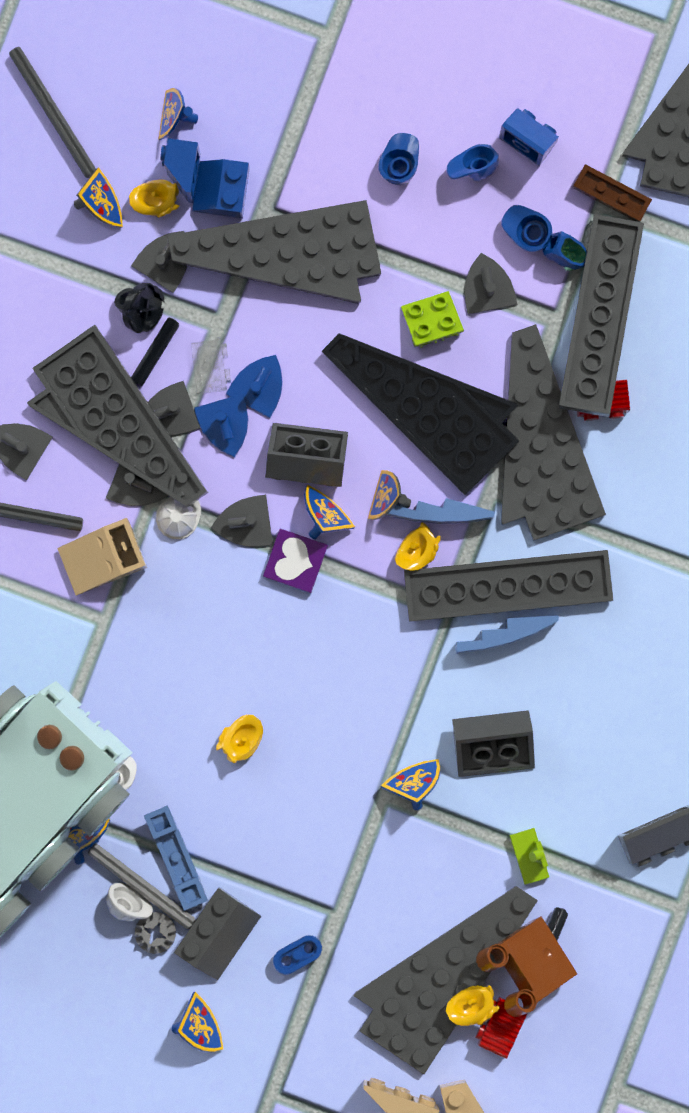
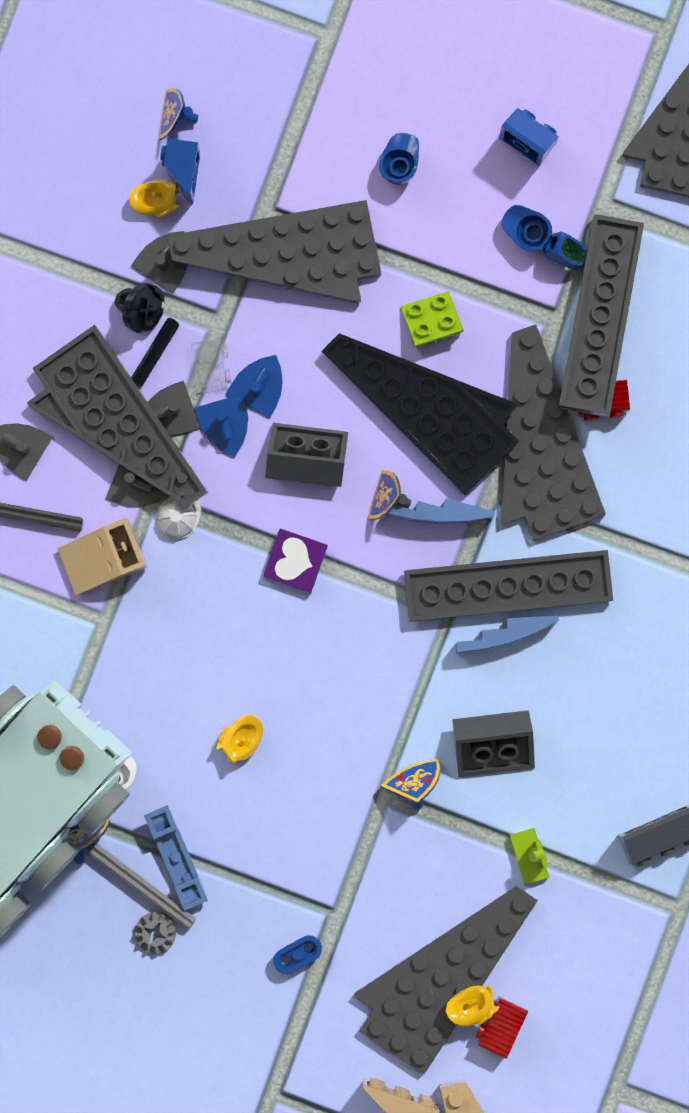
(52, 111): dark grey axle -> none
(100, 199): shield -> none
(127, 903): white piece -> none
(199, 1026): shield -> none
(217, 934): dark grey slope -> none
(221, 187): blue slope -> none
(246, 522): dark grey shield -> none
(324, 513): shield -> none
(417, 548): yellow hat -> none
(476, 162): blue piece -> none
(488, 286): dark grey shield -> none
(532, 961): dark orange piece -> none
(612, 193): reddish brown plate -> none

